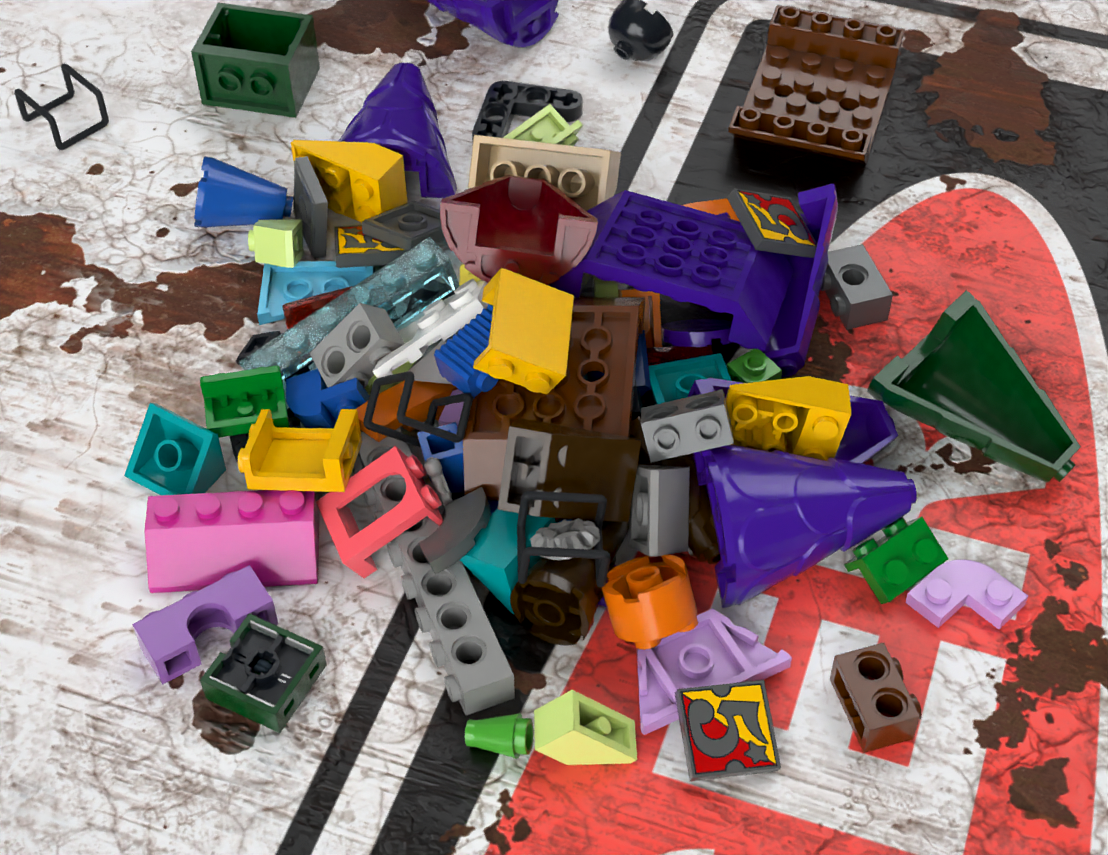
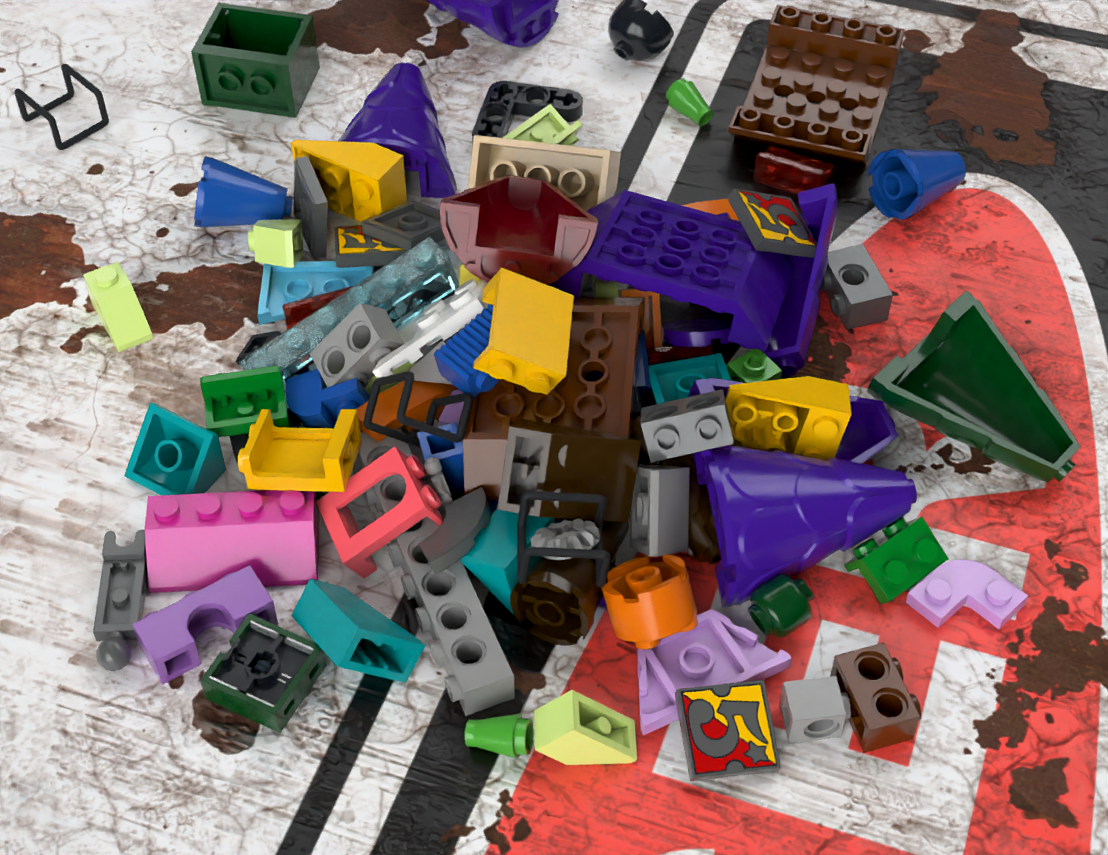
(117, 306): none -> yellowish green slope
(120, 599): none -> dark grey plate
(356, 633): none -> teal slope
(687, 100): none -> bright green cone
(781, 605): none -> dark green head
(791, 171): none -> clear red bracket
(813, 709): none -> light grey brick
(913, 179): none -> blue cone

